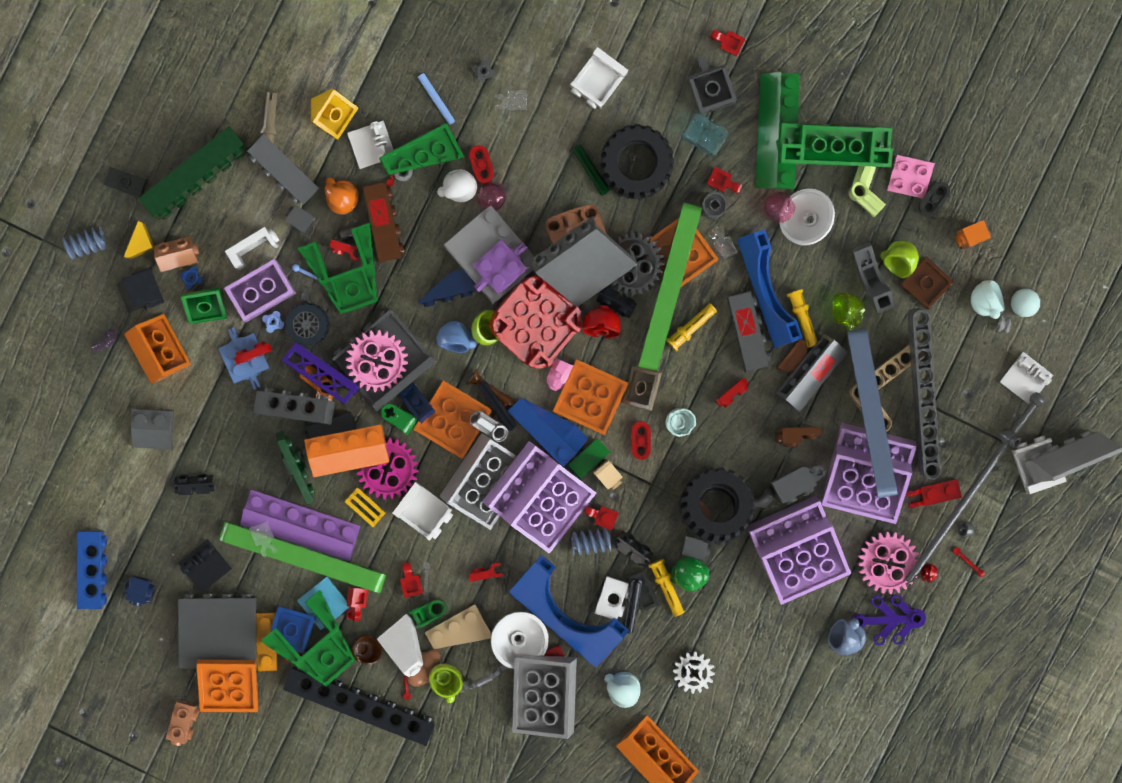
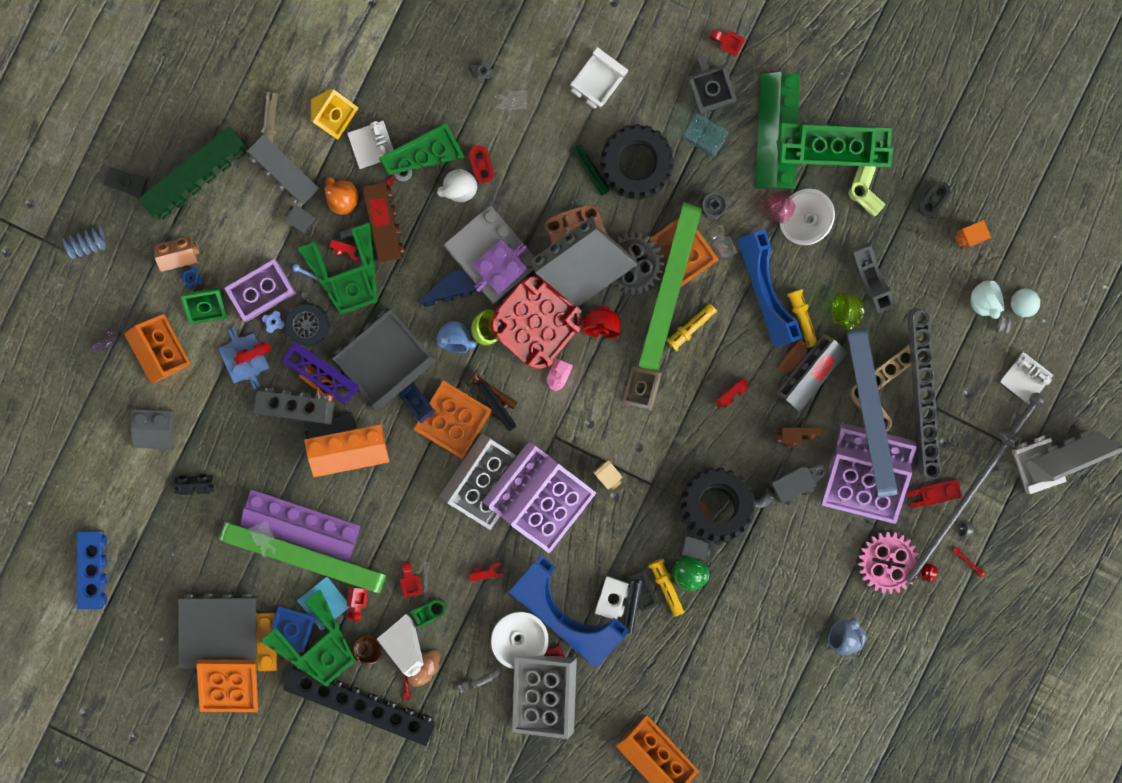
(139, 590): dark blue brick -> none
(140, 242): yellow slope -> none
(140, 291): black plate -> none
(181, 722): nougat brick -> none
(204, 566): black hinge -> none
(251, 242): white panel -> none
(295, 465): dark green plate -> none
(370, 501): yellow tile -> none
(382, 344): bright pink gear -> none
(402, 420): green piece -> none
(403, 474): dark pink gear -> none
(423, 511): white panel -> none
(436, 99): light blue bar -> none
(446, 681): lime piece -> none
(459, 629): tan wing -> none
(488, 426): light grey piece -> none
(492, 195): clear pink hair -> none
(552, 432): blue wedge -> none
(588, 458): green slope -> none
(590, 397): orange plate -> none
(591, 541): sand blue piece -> none
(604, 517): red plate -> none
(623, 307): black hinge -> none
(623, 688): light aqua piece -> none
(627, 542): black hinge -> none
(641, 440): red plate -> none
(680, 422): light aqua hair -> none
(700, 666): white gear -> none
(721, 180): red plate -> none
(748, 332): dark grey brick -> none
(798, 549): lavender slope -> none
(893, 619): dark purple plant -> none
(901, 258): lime piece -> none
(910, 176): bright pink hinge -> none
(927, 283): reddish brown plate -> none

